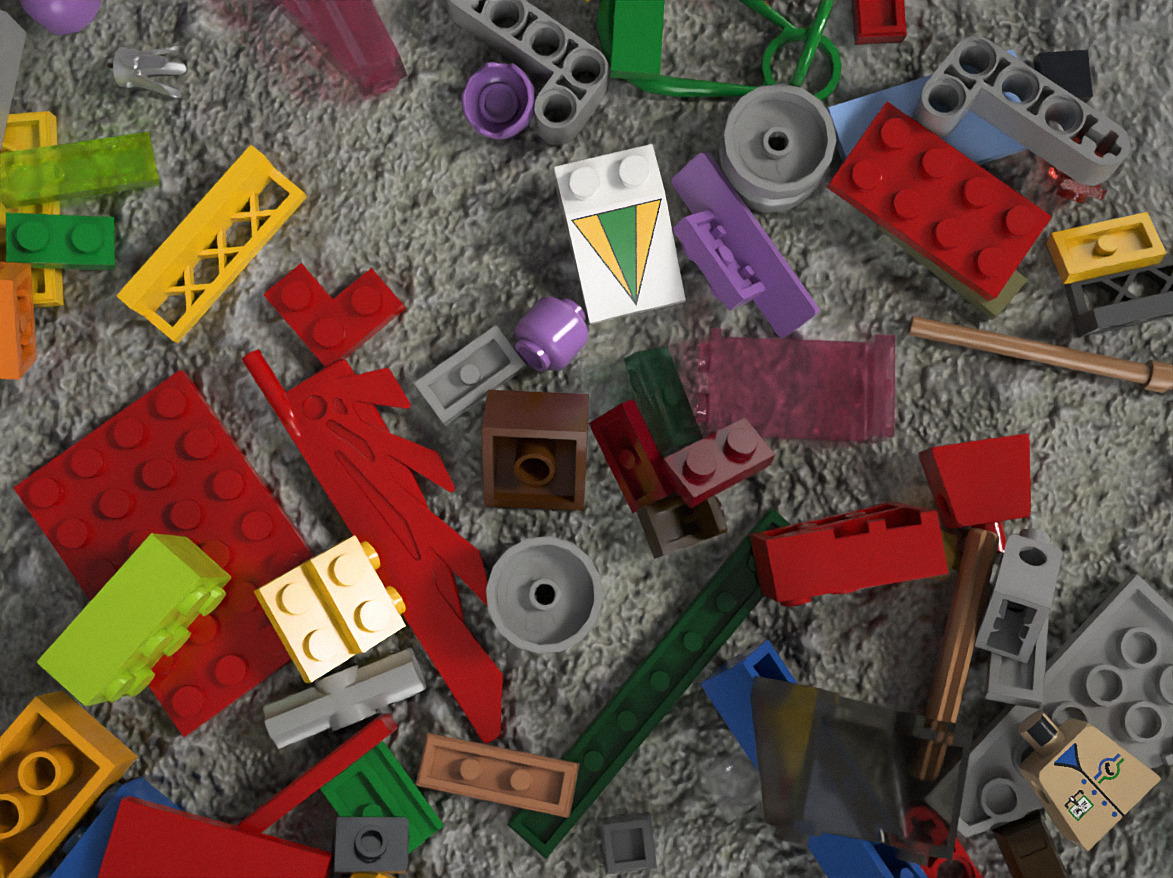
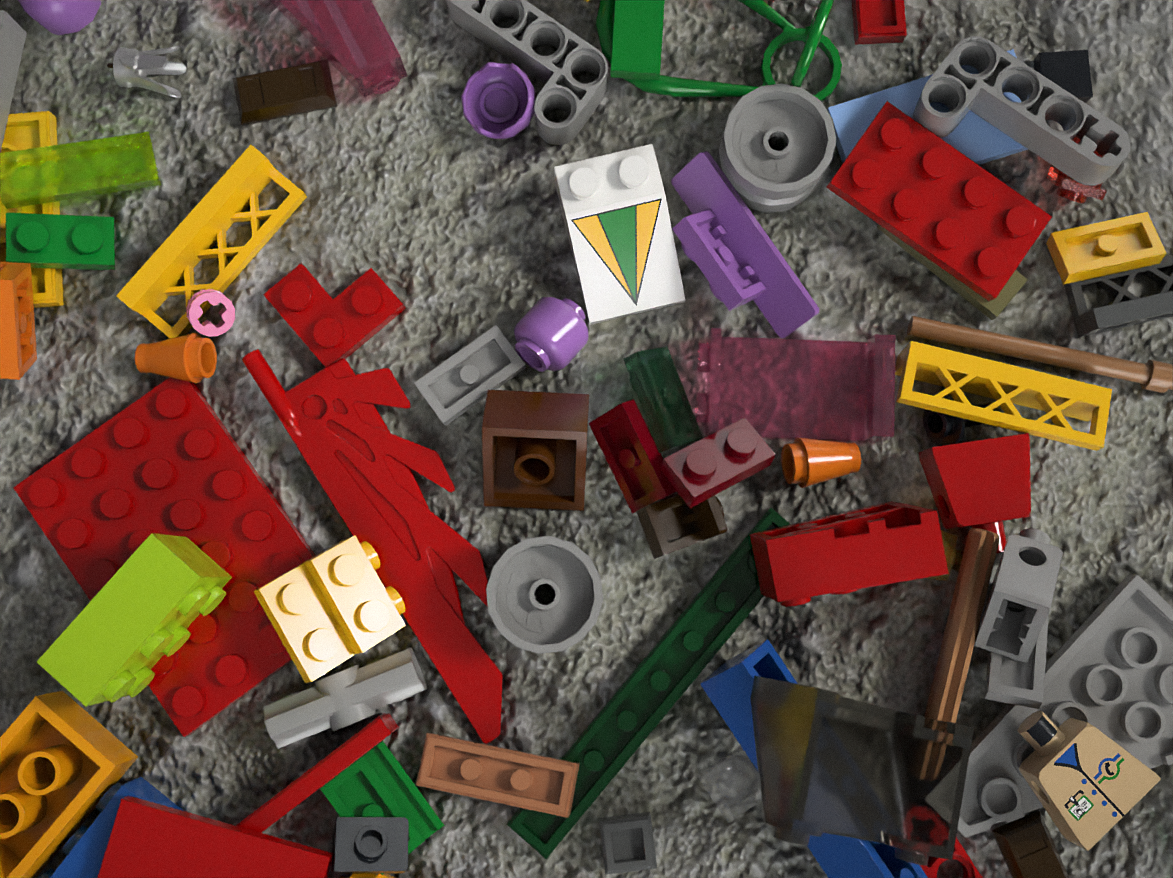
(180, 358): none -> orange cone
(214, 297): none -> bright pink bush
(284, 92): none -> dark brown tile
(816, 461): none -> orange cone
(948, 428): none -> black plate
(1007, 386): none -> yellow fence

